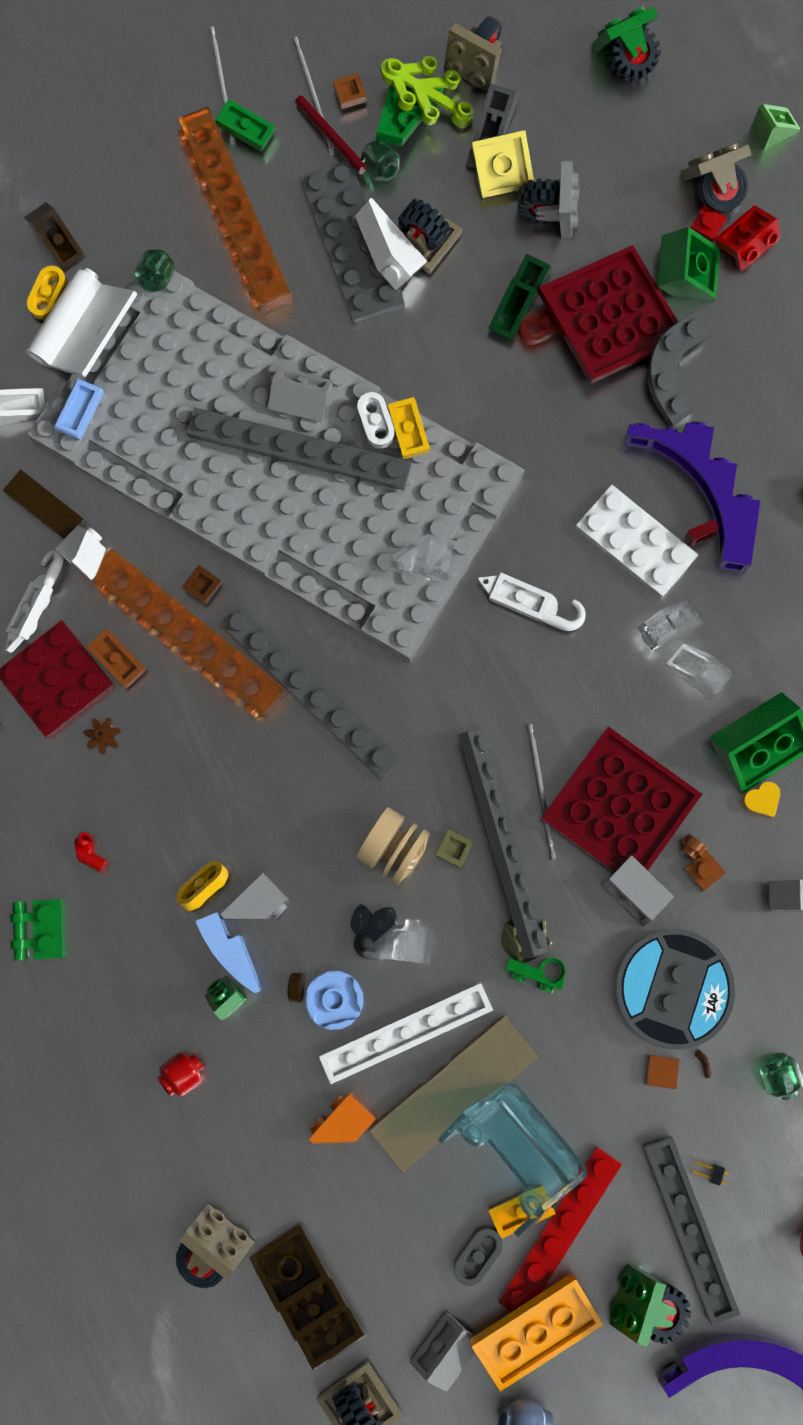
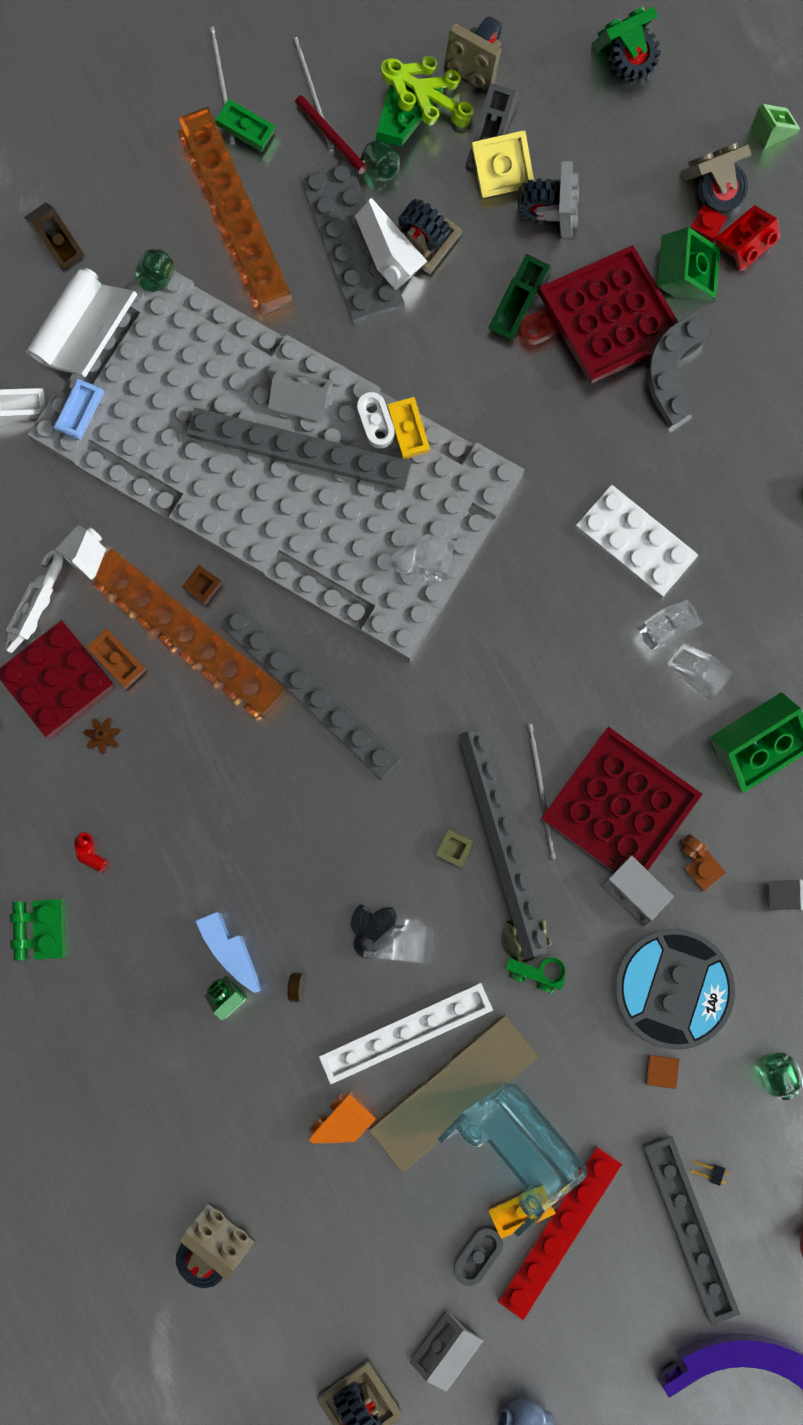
(43, 293): yellow plate -> none
(43, 504): dark brown tile -> none
(180, 1074): red head -> none
(202, 885): yellow plate -> none
(257, 902): light grey slope -> none
(307, 1297): dark brown slope -> none
(334, 1000): light blue tile -> none
(349, 91): dark orange plate -> none
(393, 846): tan wheel -> none
(529, 601): white plate -> none
(535, 1332): light orange plate -> none
(648, 1308): green plate -> none
(701, 533): dark red tile -> none
(705, 1064): reddish brown leg -> none
(733, 514): dark purple arch -> none
(763, 799): yellow tile -> none

